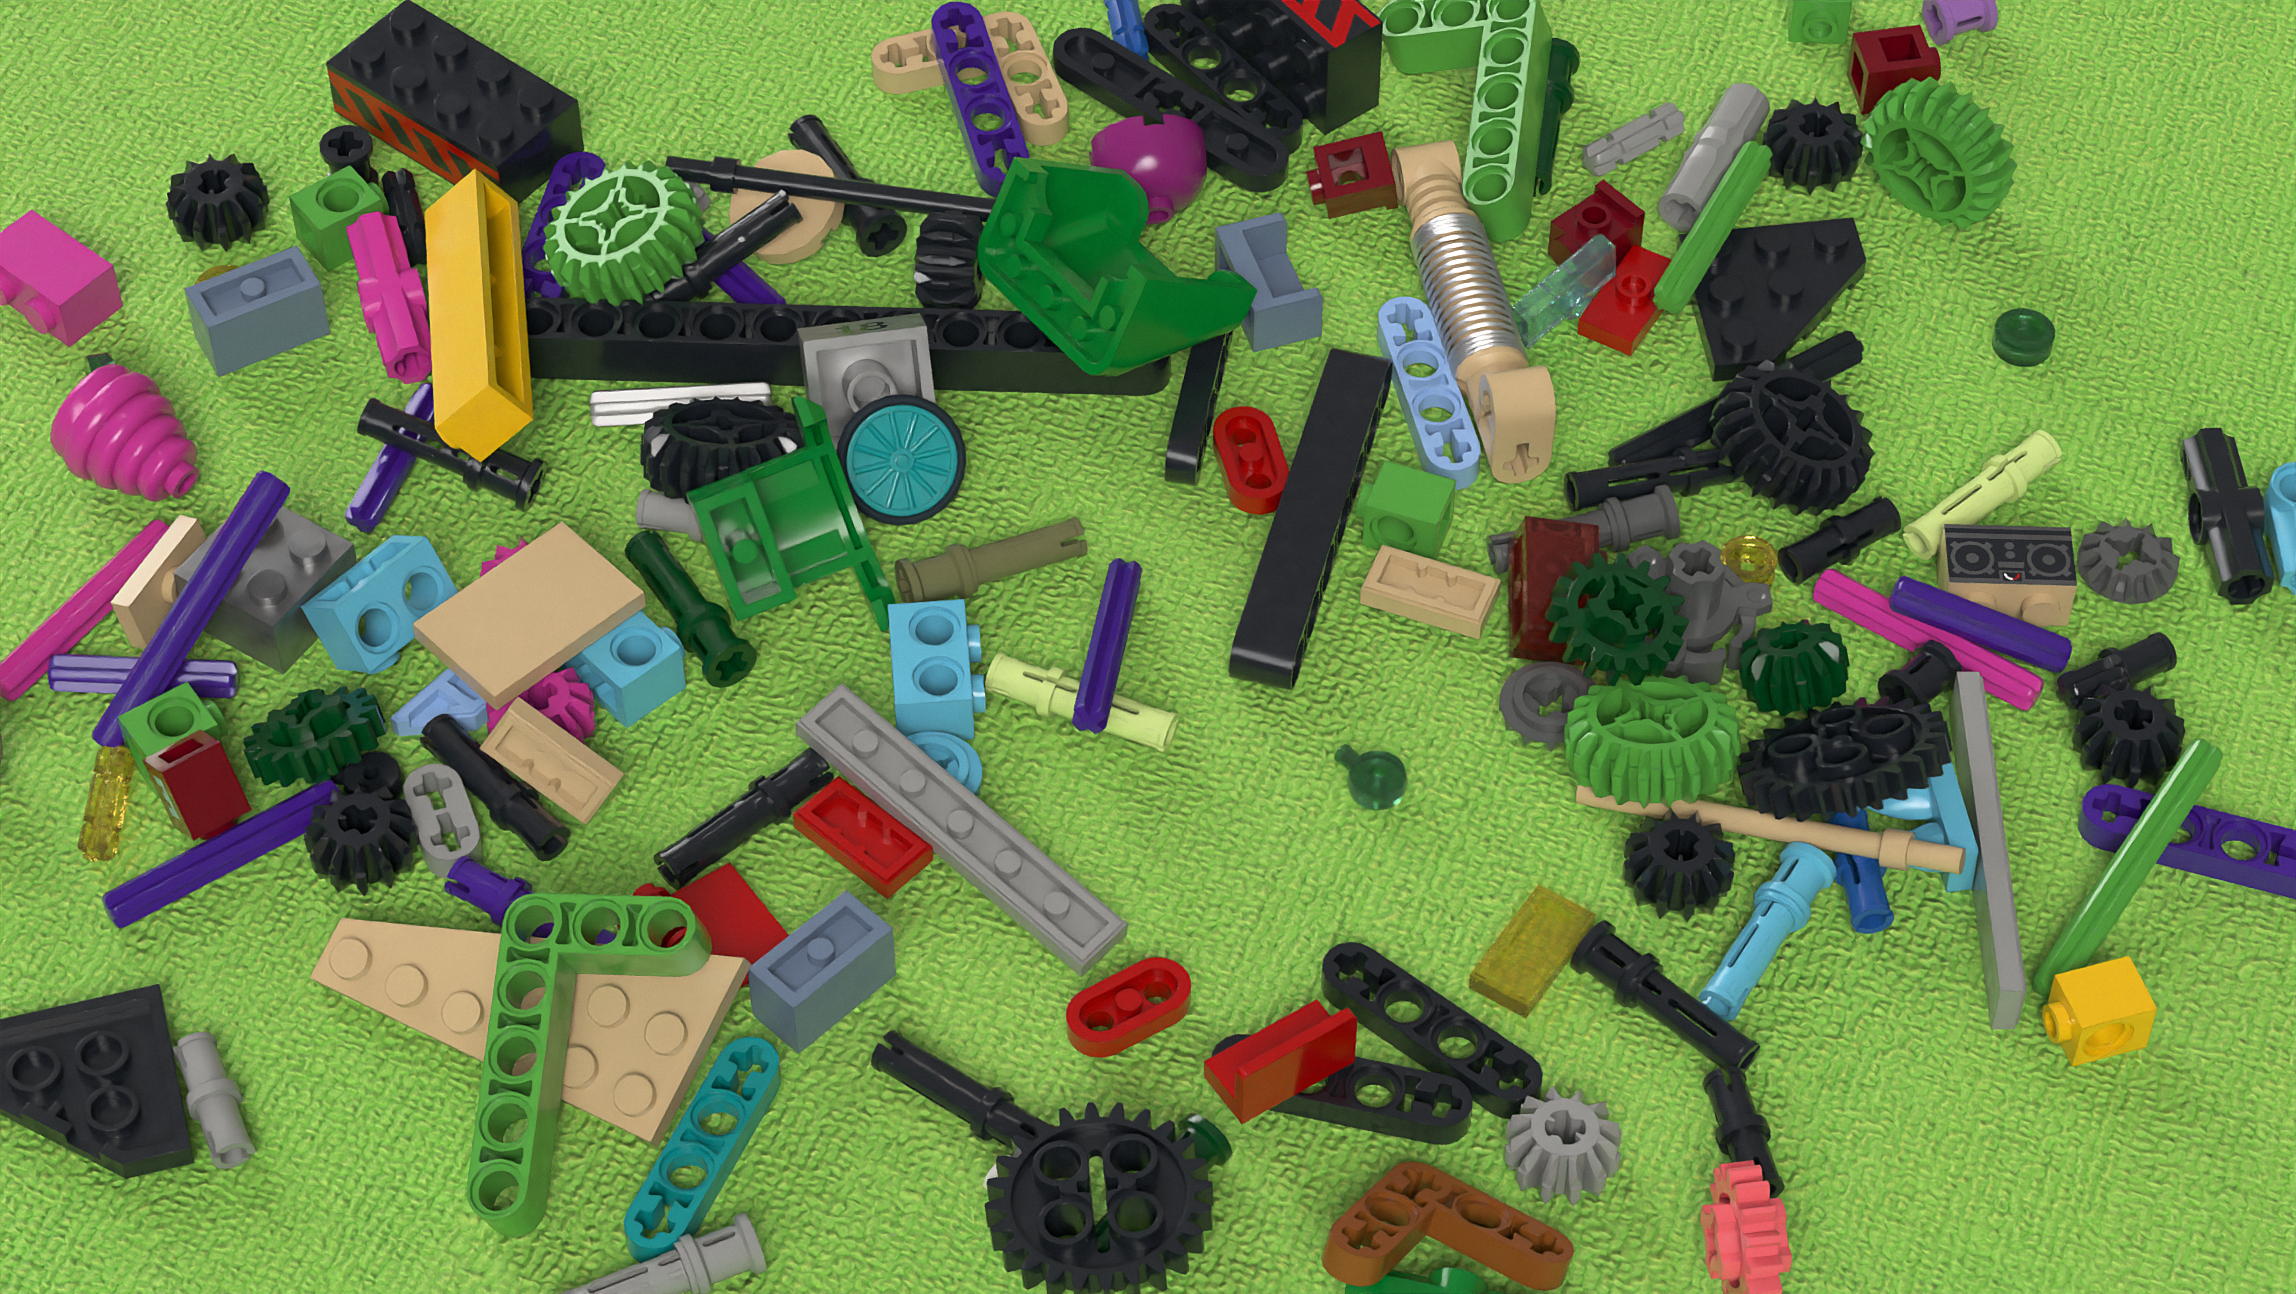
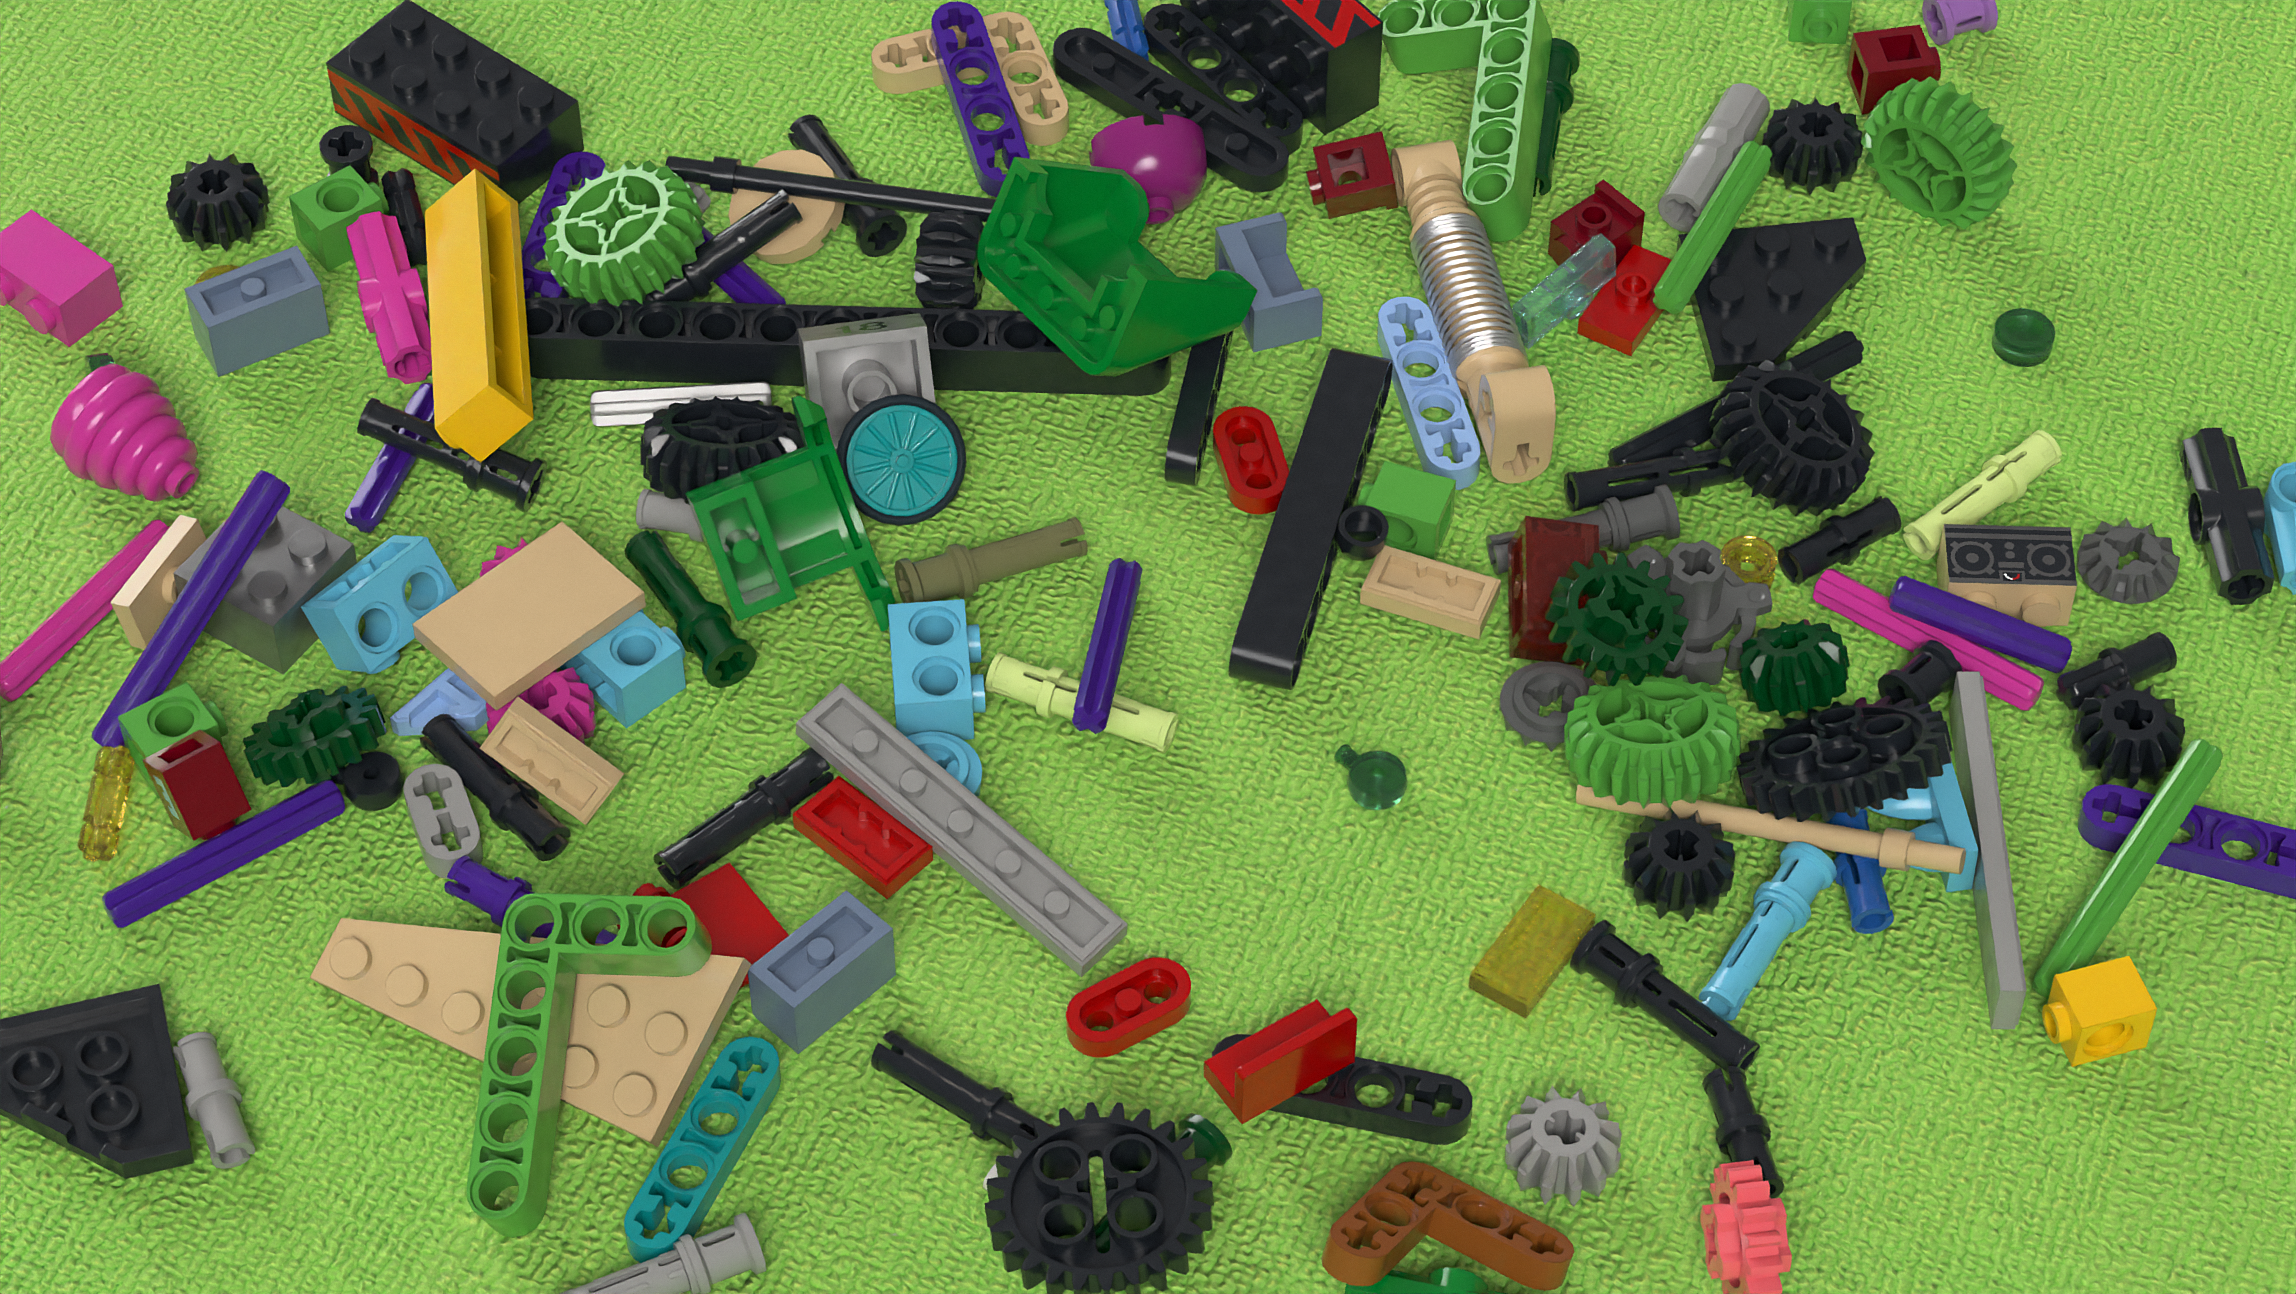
(108, 673): axle -> none
(361, 839): black gear -> none
(1362, 532): none -> black hinge
(1438, 1022): black beam -> none
(1633, 139): light grey axle -> none

